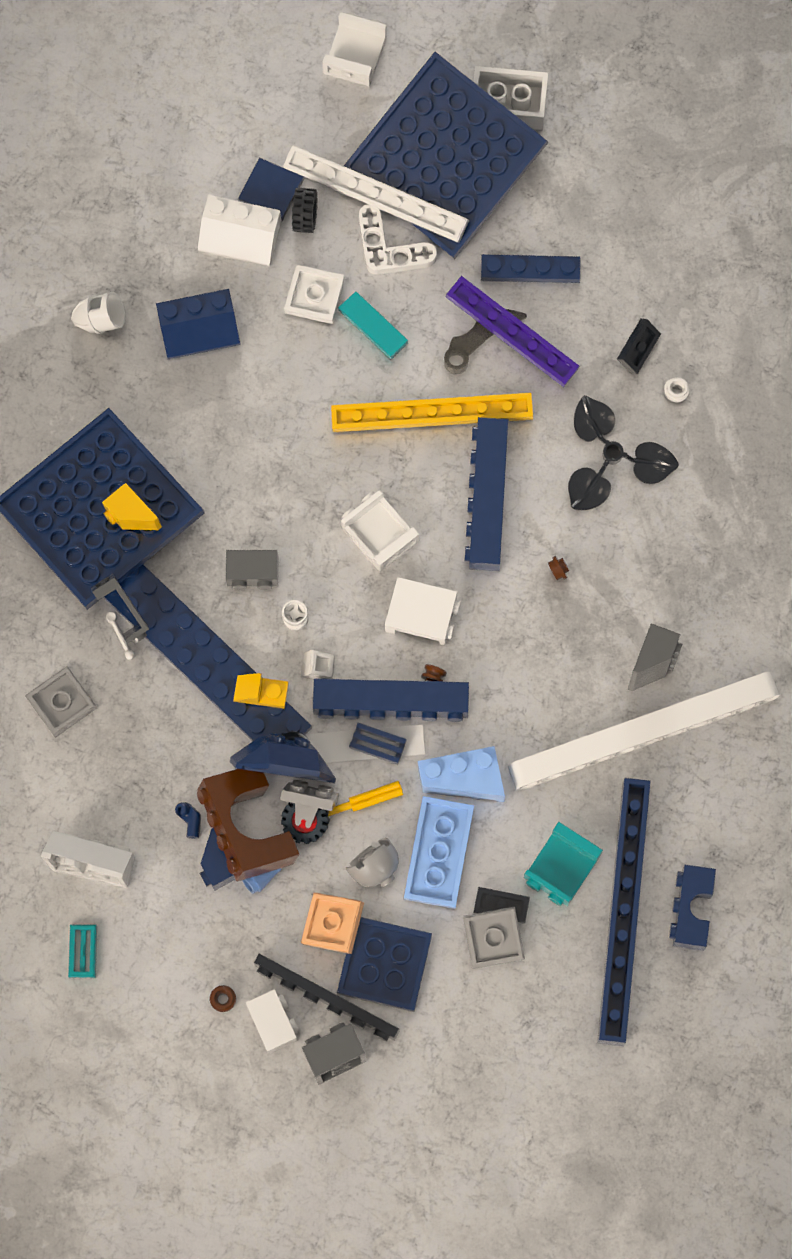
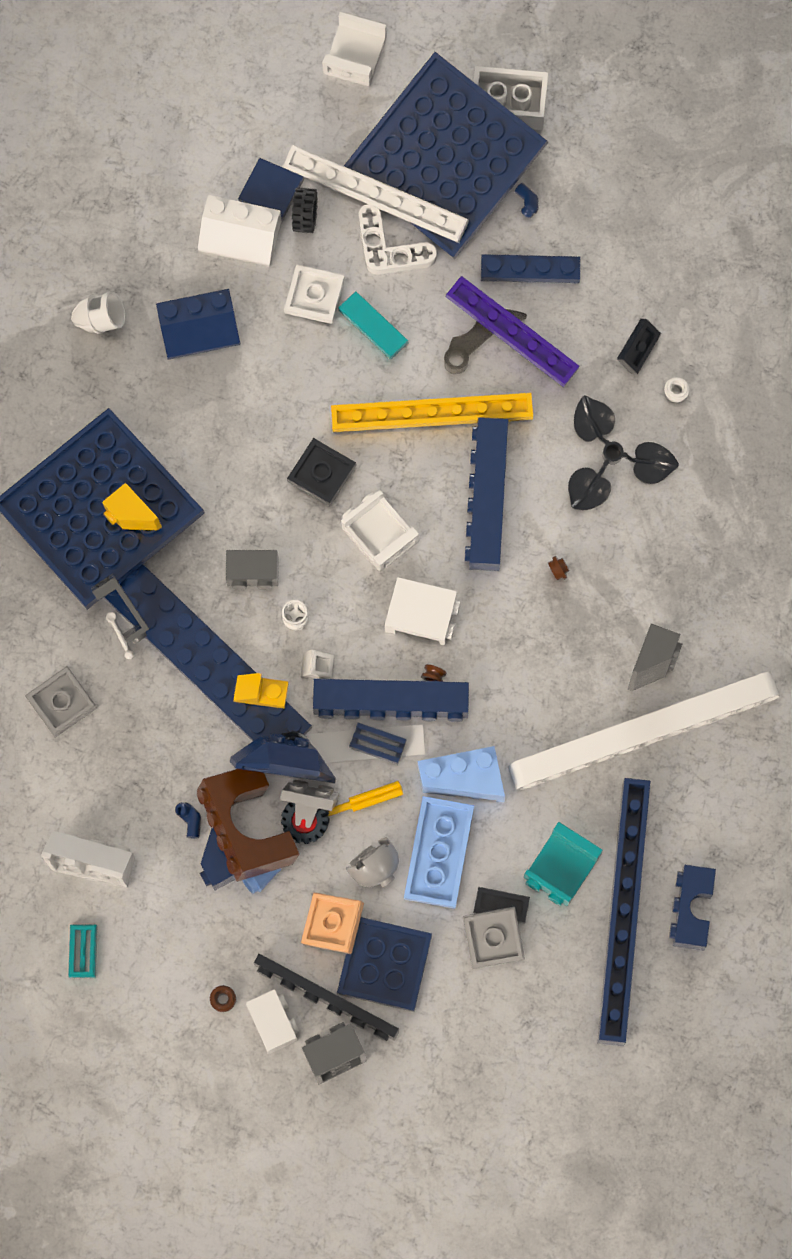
(321, 472): none -> black plate
(530, 200): none -> dark blue arm

